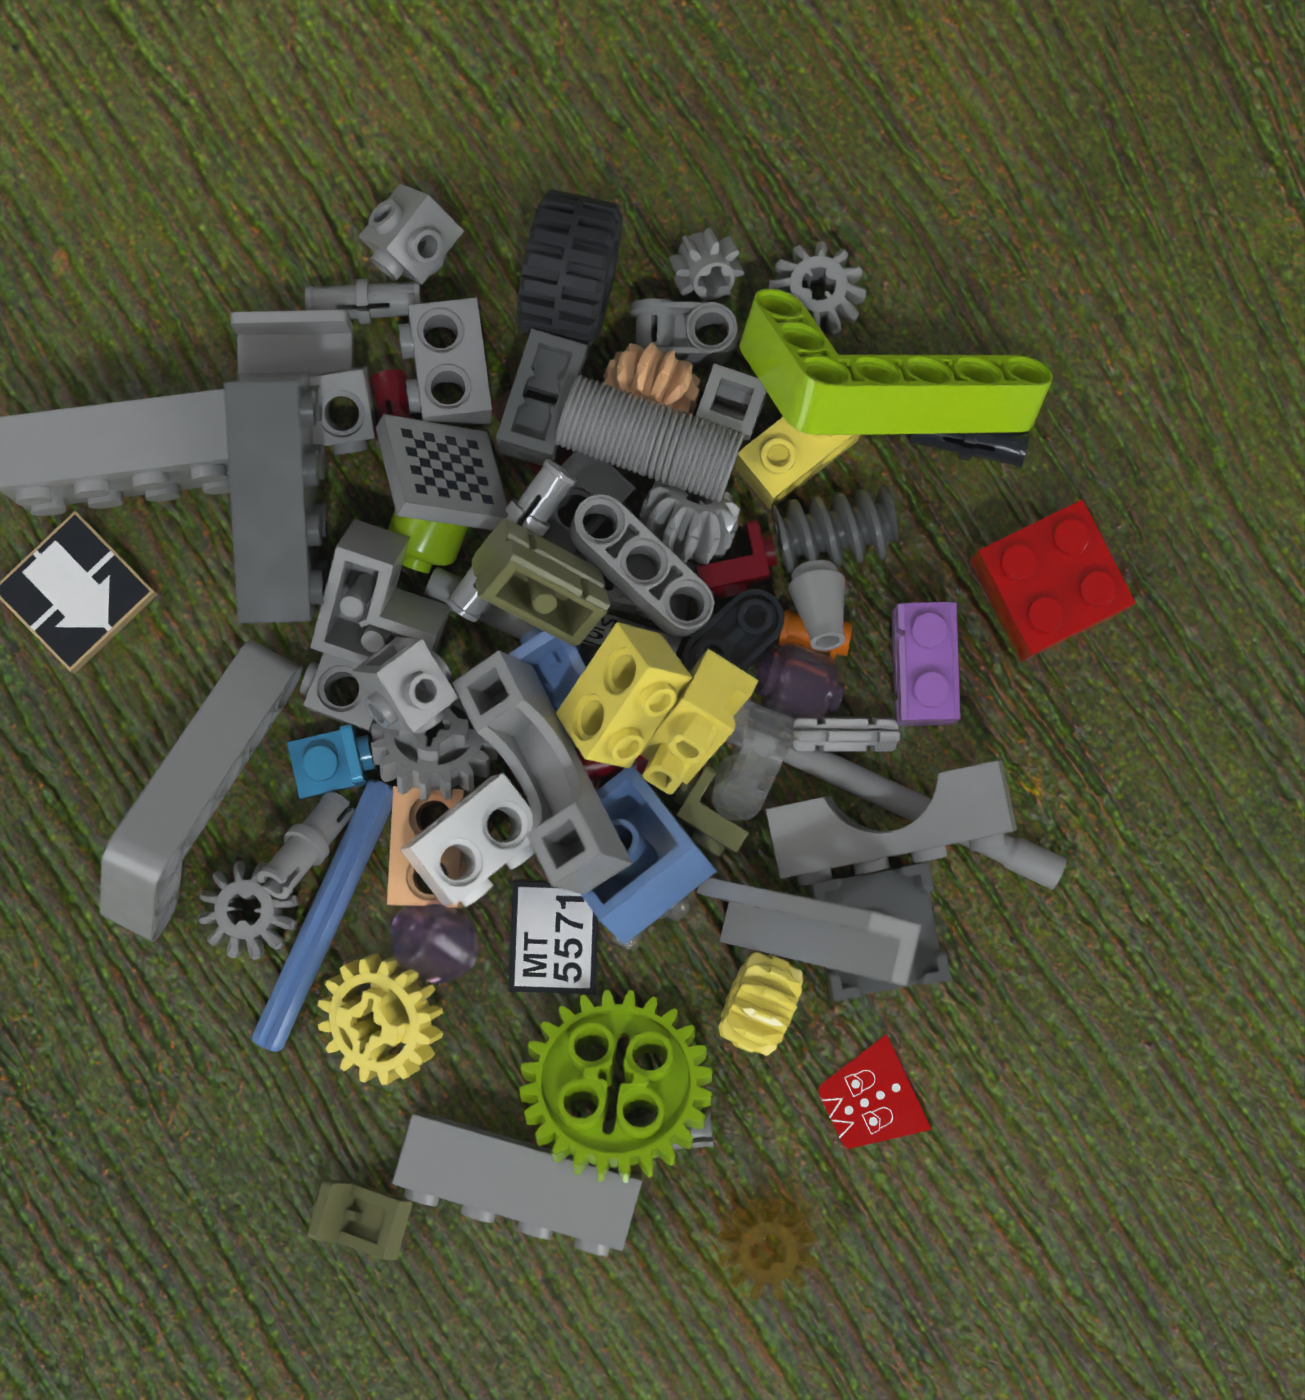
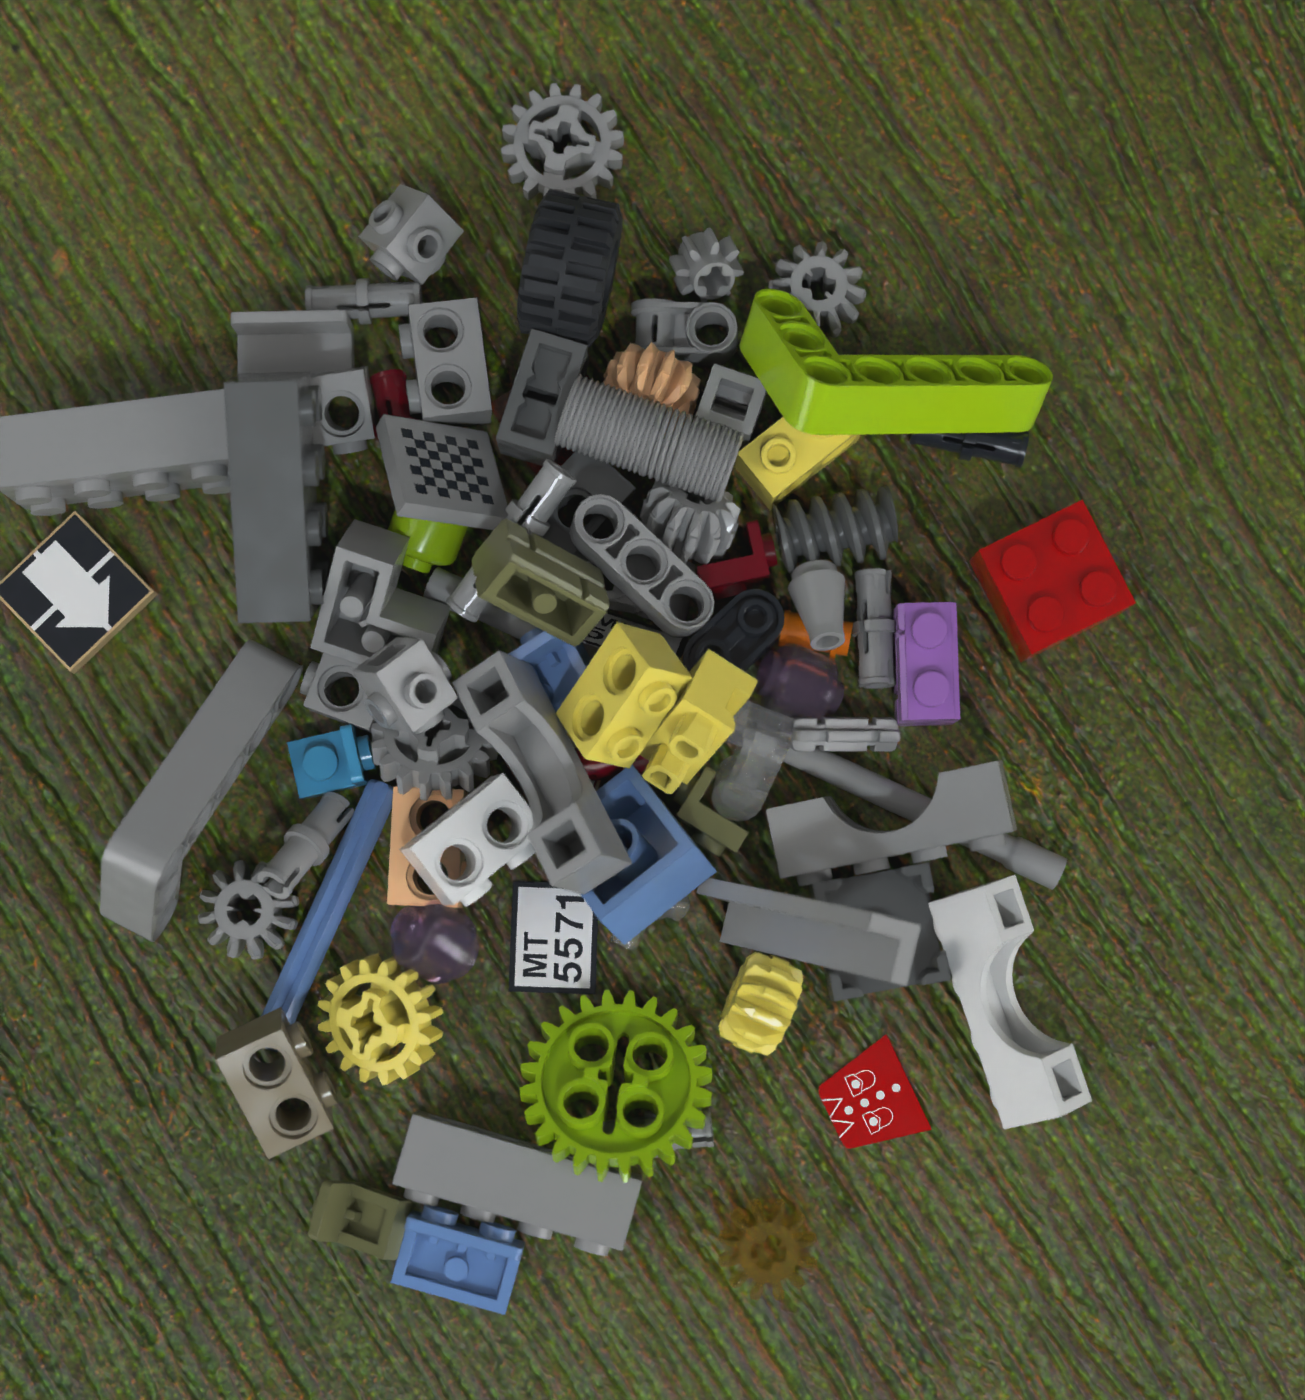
(264, 1086): none -> dark tan brick
(458, 1259): none -> medium blue bracket
(542, 138): none -> light grey gear
(874, 628): none -> light grey pin
(1026, 1070): none -> white arch

